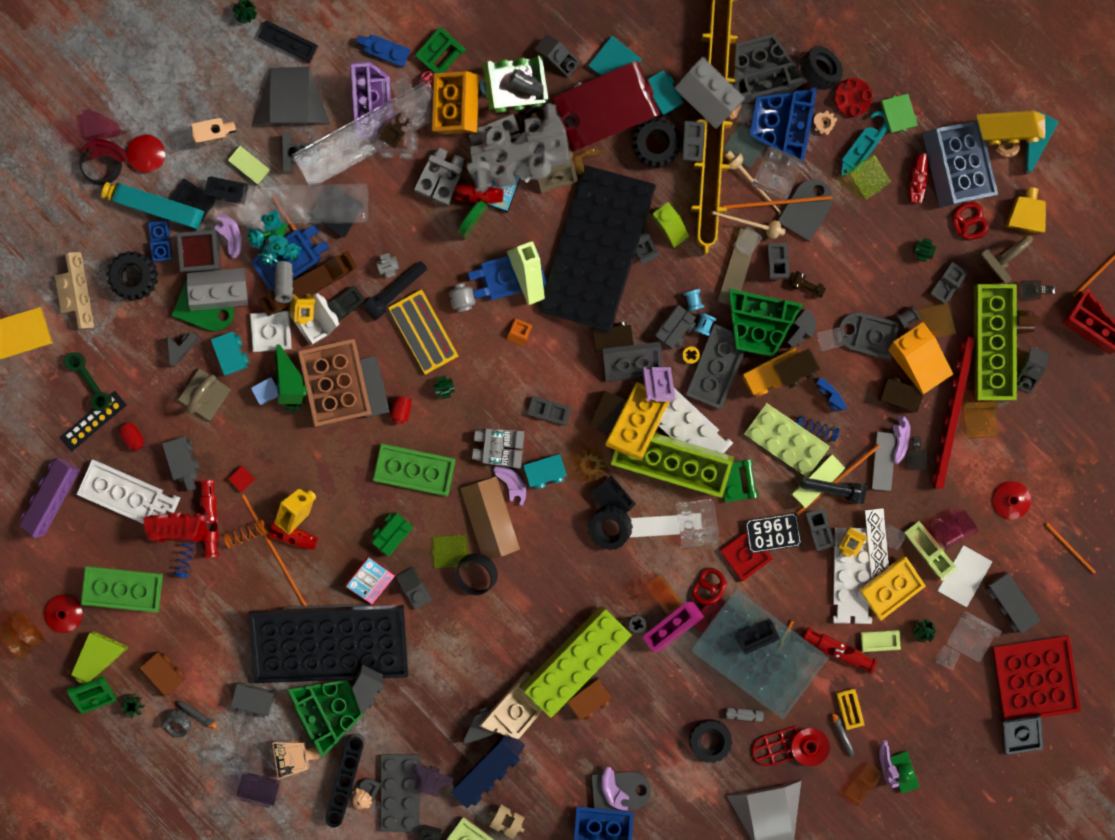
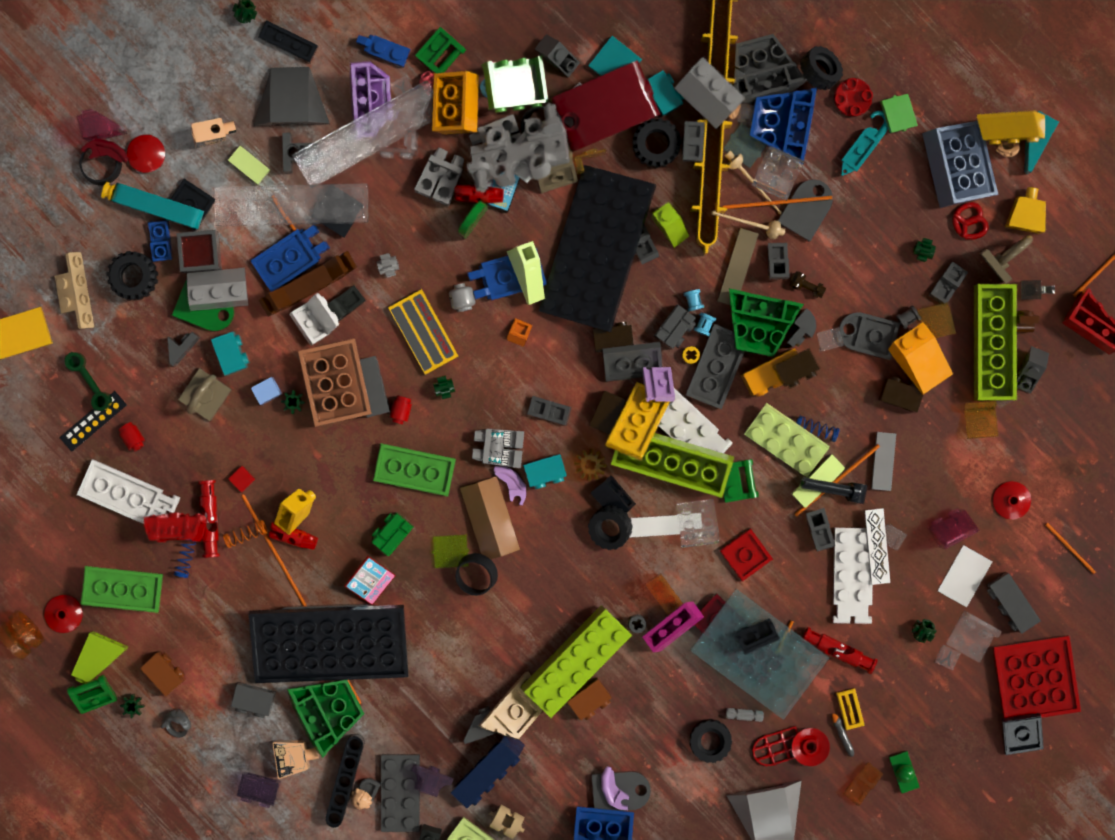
(49, 497): medium lavender slope -> none
(181, 461): dark grey hinge -> none
(196, 714): dark grey piece -> none
(226, 190): black hinge -> none
(231, 233): lavender piece -> none
(270, 331): white tile -> none
(276, 235): teal plant -> none
(283, 282): light grey axle -> none
(288, 379): green slope -> none
(302, 309): yellow window -> none
(365, 686): dark grey slope -> none
(376, 305): black axle -> none
(392, 133): dark brown plate -> none
(414, 588): dark grey slope -> none
(526, 83): dark grey hinge -> none
(710, 587): red piece -> none
(747, 241): clear panel -> none
(773, 533): black sticker -> none
(820, 118): light nougat animal -> none
(835, 399): blue slope -> none
(851, 542): yellow window -> none
(869, 177): clear neon green piece -> none
(880, 640): yellowish green tile -> none
(889, 771): lavender piece -> none
(892, 588): yellow tile -> none
(902, 433): lavender piece -> none
(916, 458): clear smoke plate -> none
(918, 178): red hinge -> none
(930, 551): yellowish green slope -> none
(954, 405): red plate -> none

